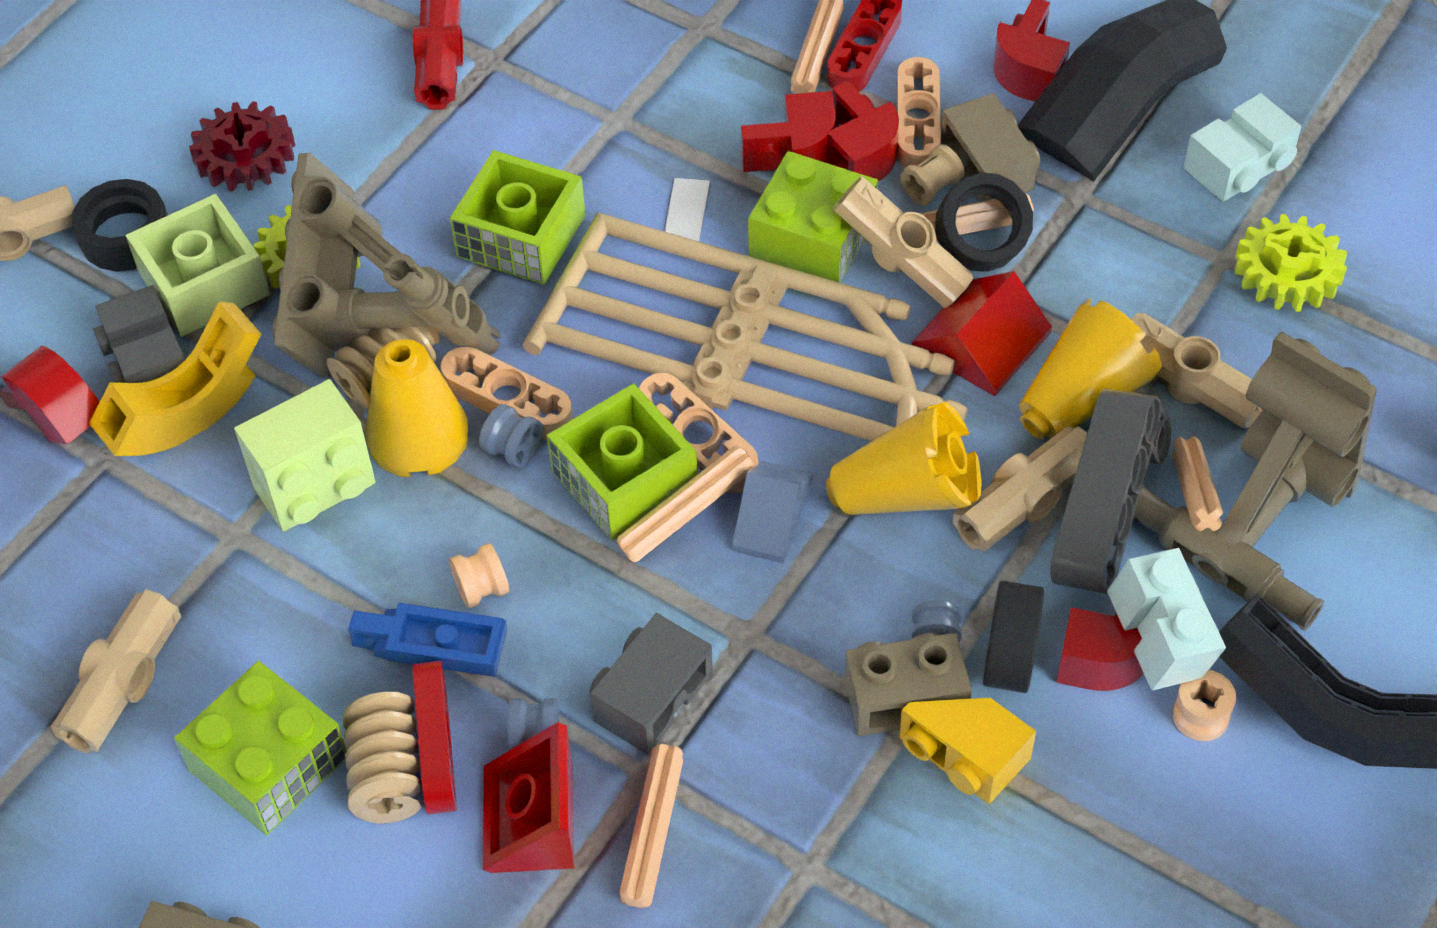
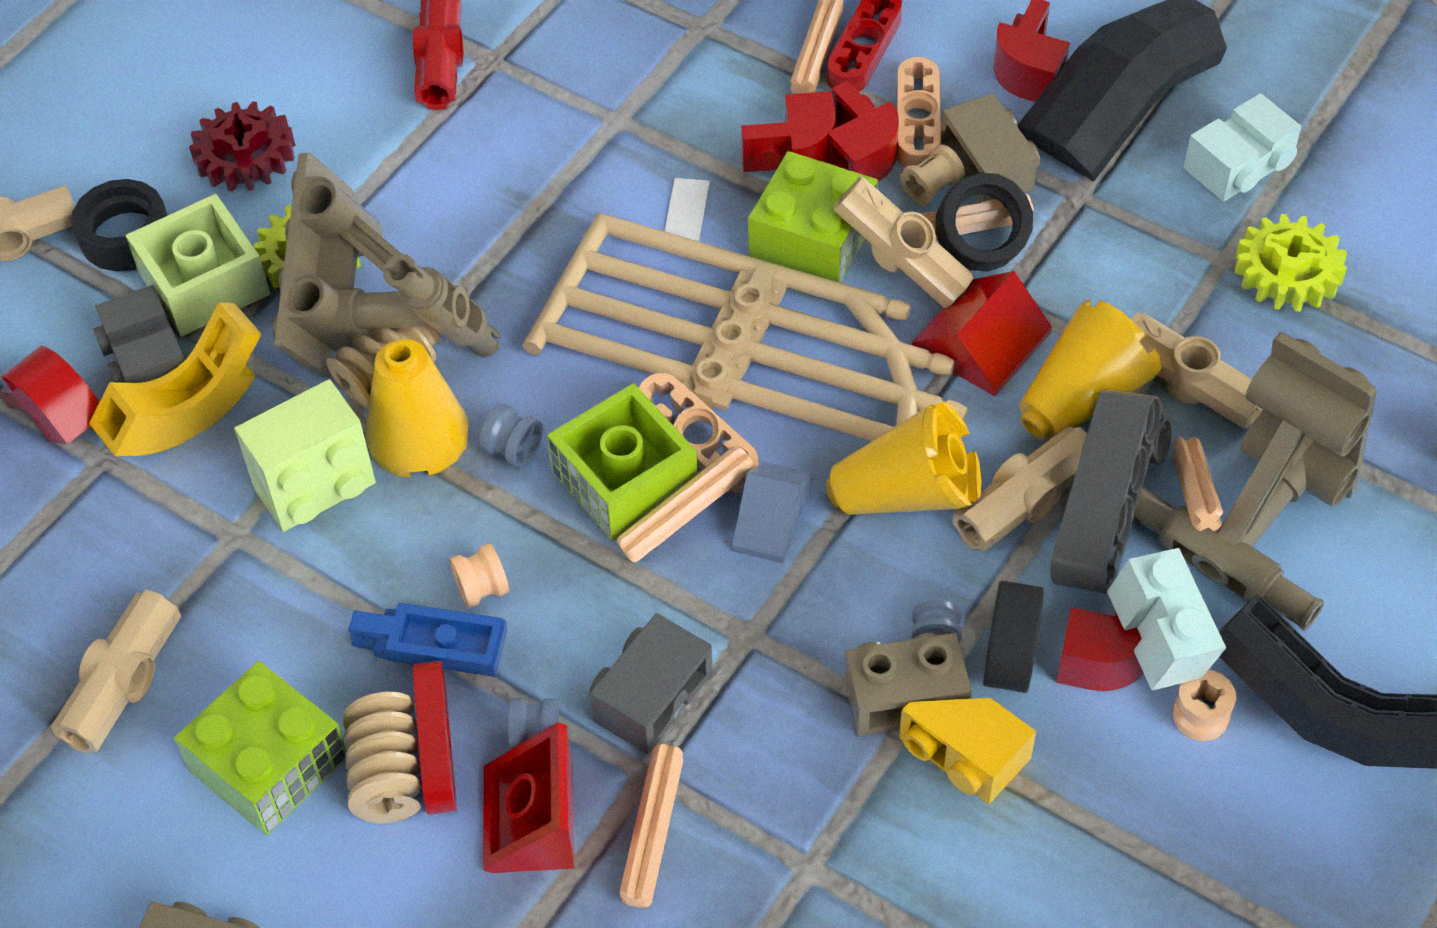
(496, 374): light nougat beam -> none
(518, 216): lime brick -> none

